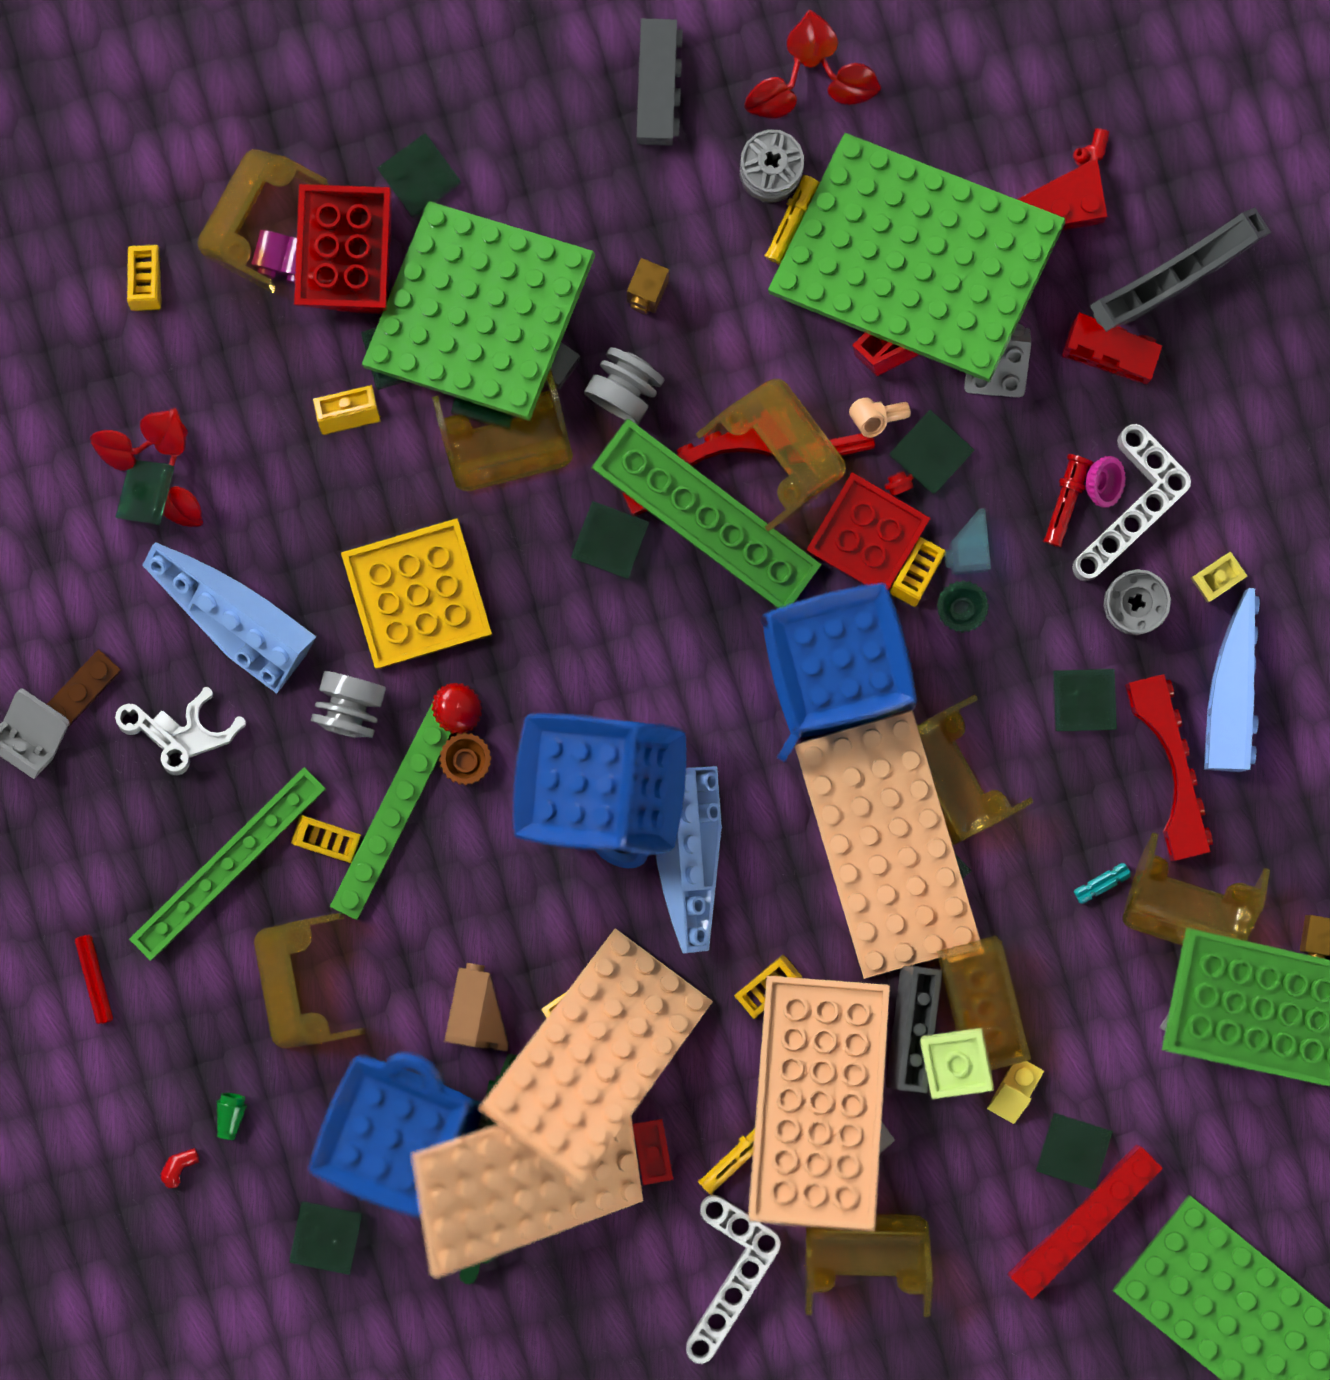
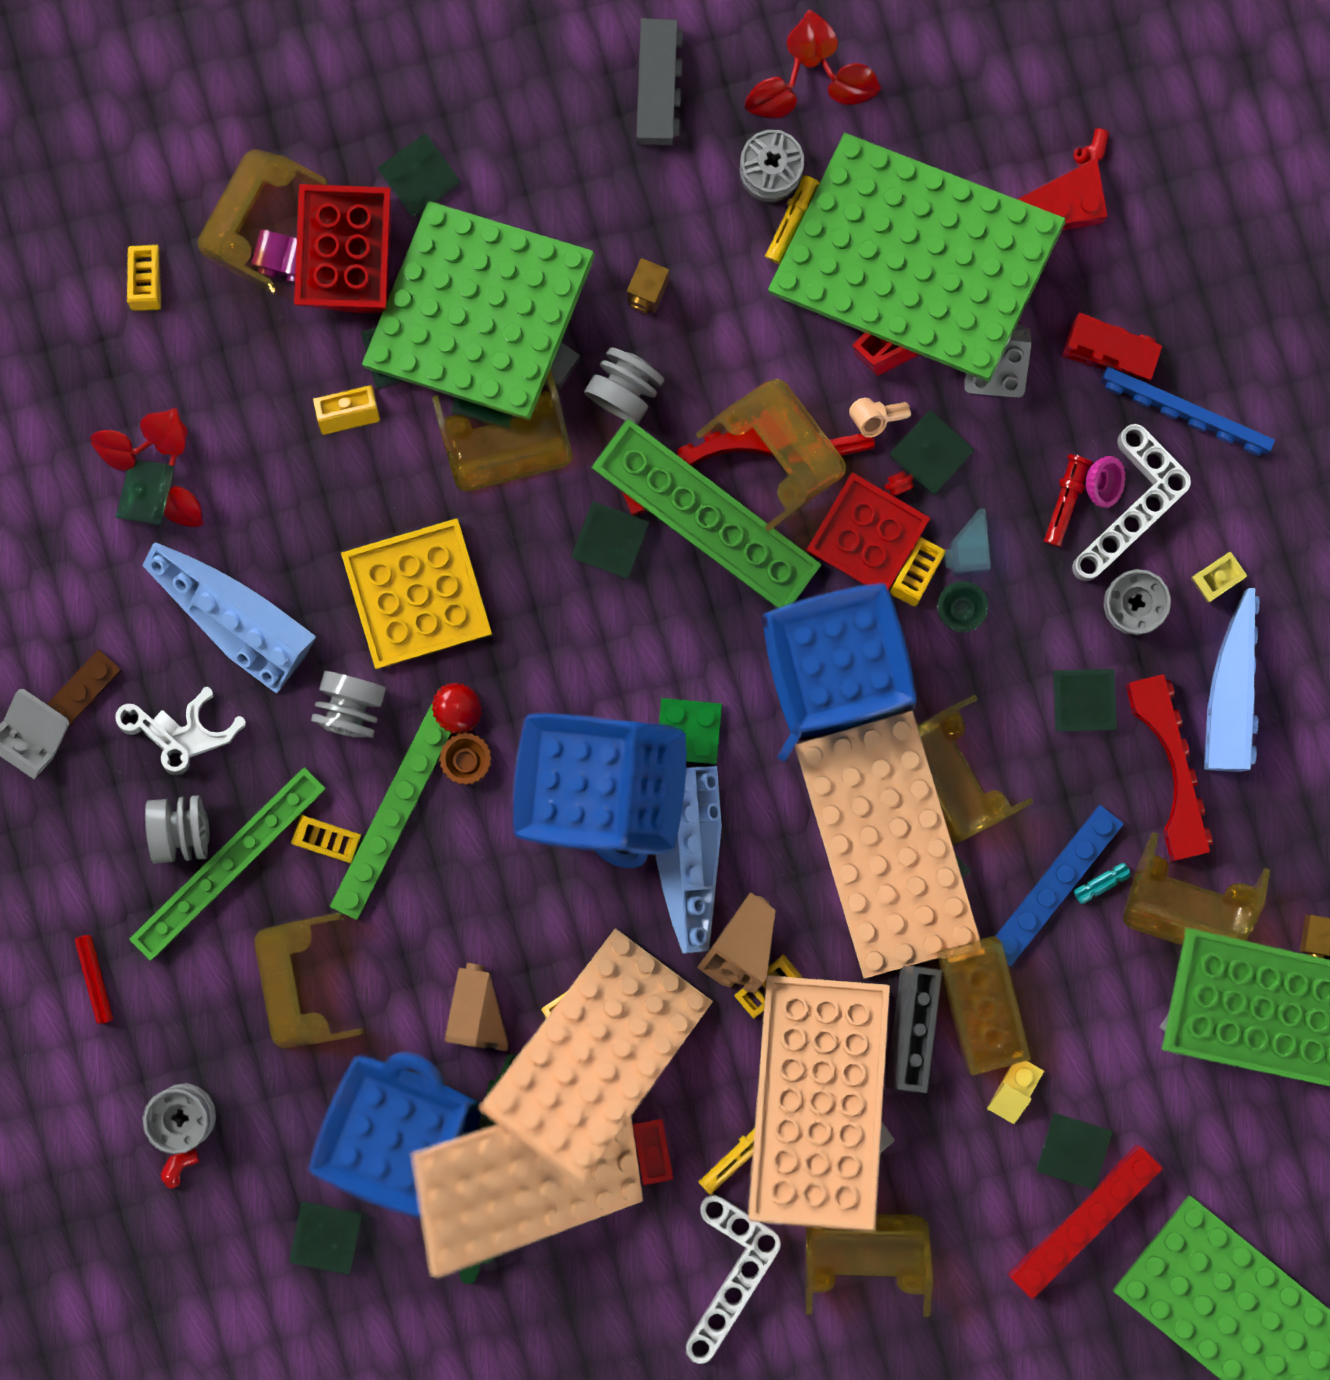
(167, 1130): none -> light grey wheel
(176, 829): none -> light grey wheel
(230, 1114): green cone -> none
(700, 724): none -> green plate
(743, 946): none -> medium nougat slope
(957, 1063): yellowish green plate -> none
(1057, 882): none -> blue plate
(1181, 271): dark grey arch -> none
(1198, 417): none -> blue plate

